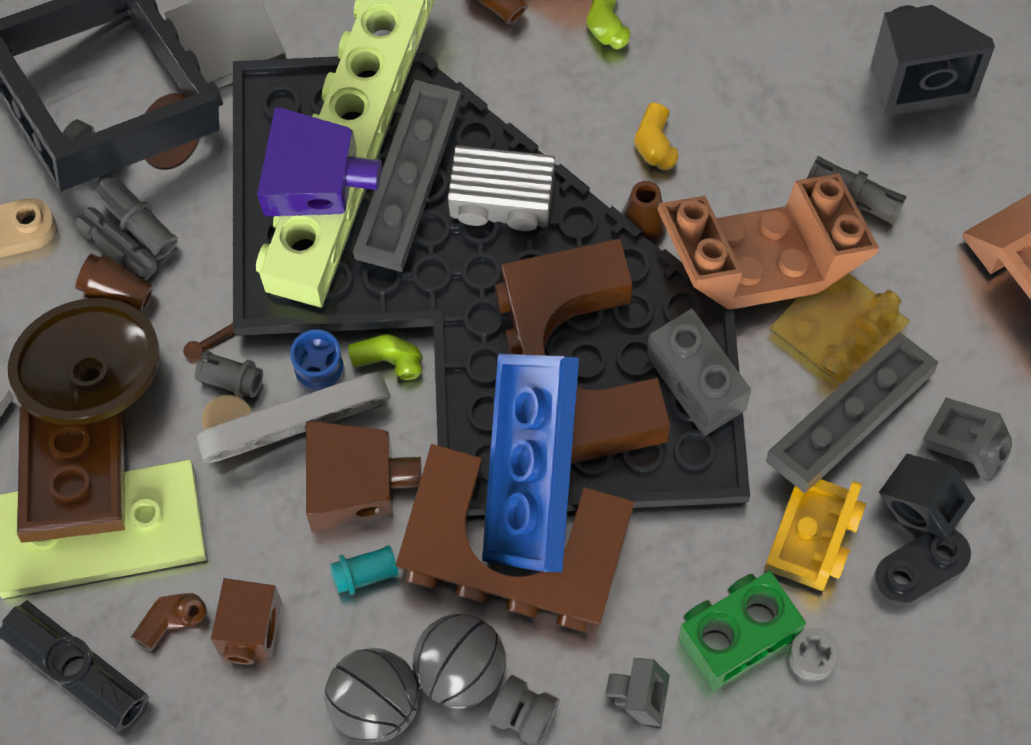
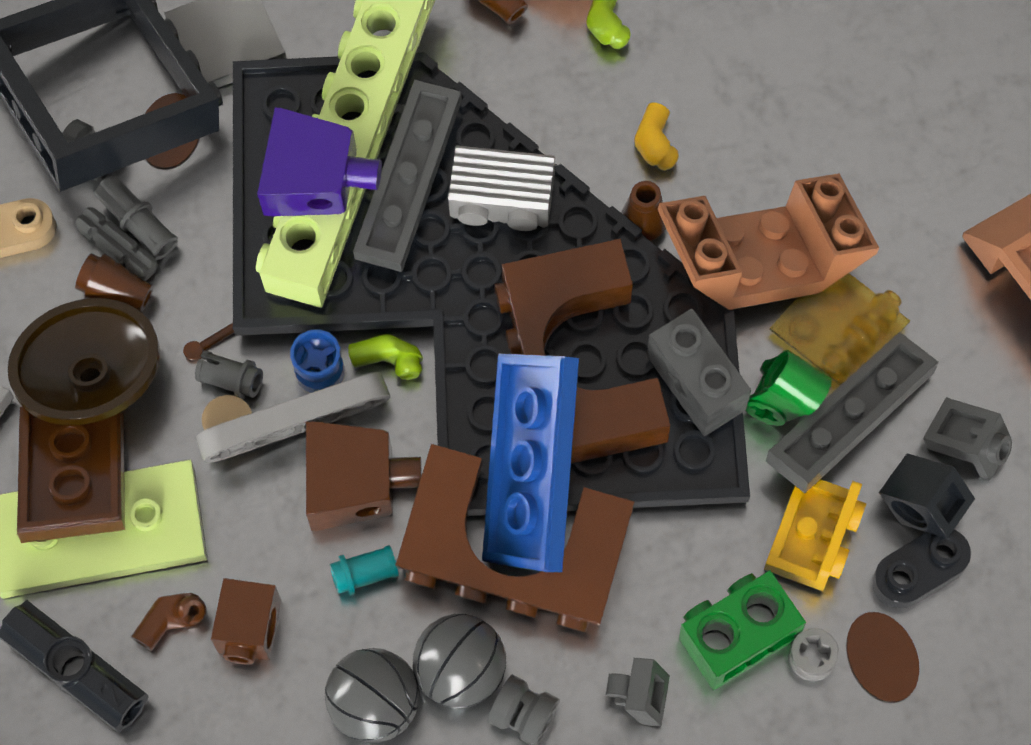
(787, 389): none -> green piece
(865, 193): dark grey pin -> none
(883, 656): none -> reddish brown sticker
(928, 57): black slope -> none

